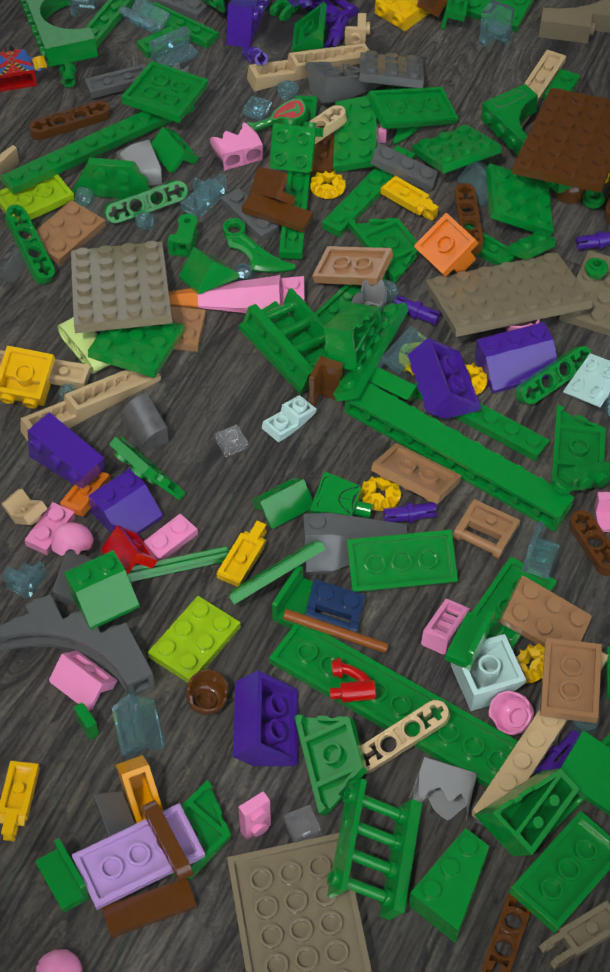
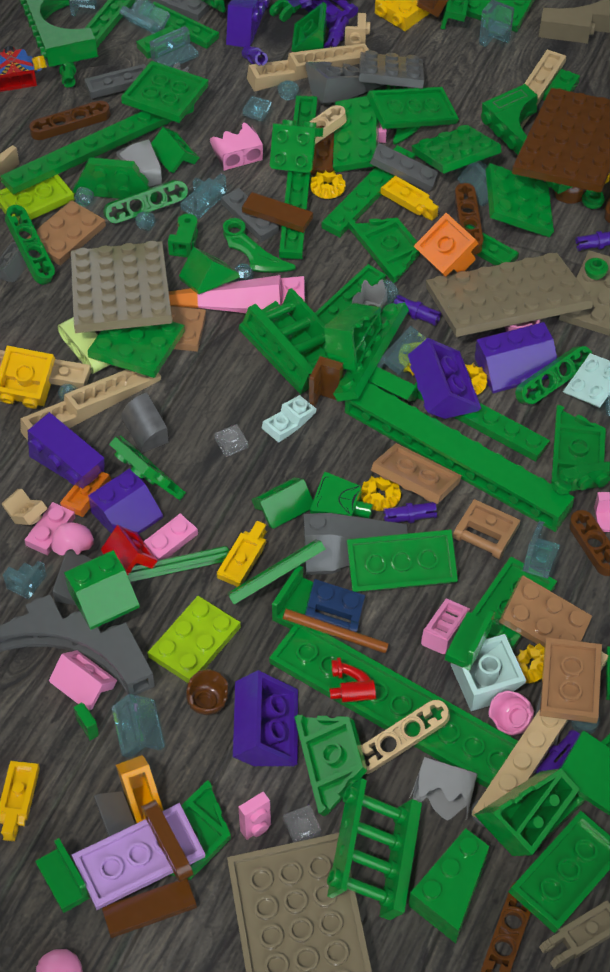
(271, 184): reddish brown panel -> none
(290, 110): green piece -> none
(352, 265): medium nougat plate -> none
(532, 245): green plate -> none

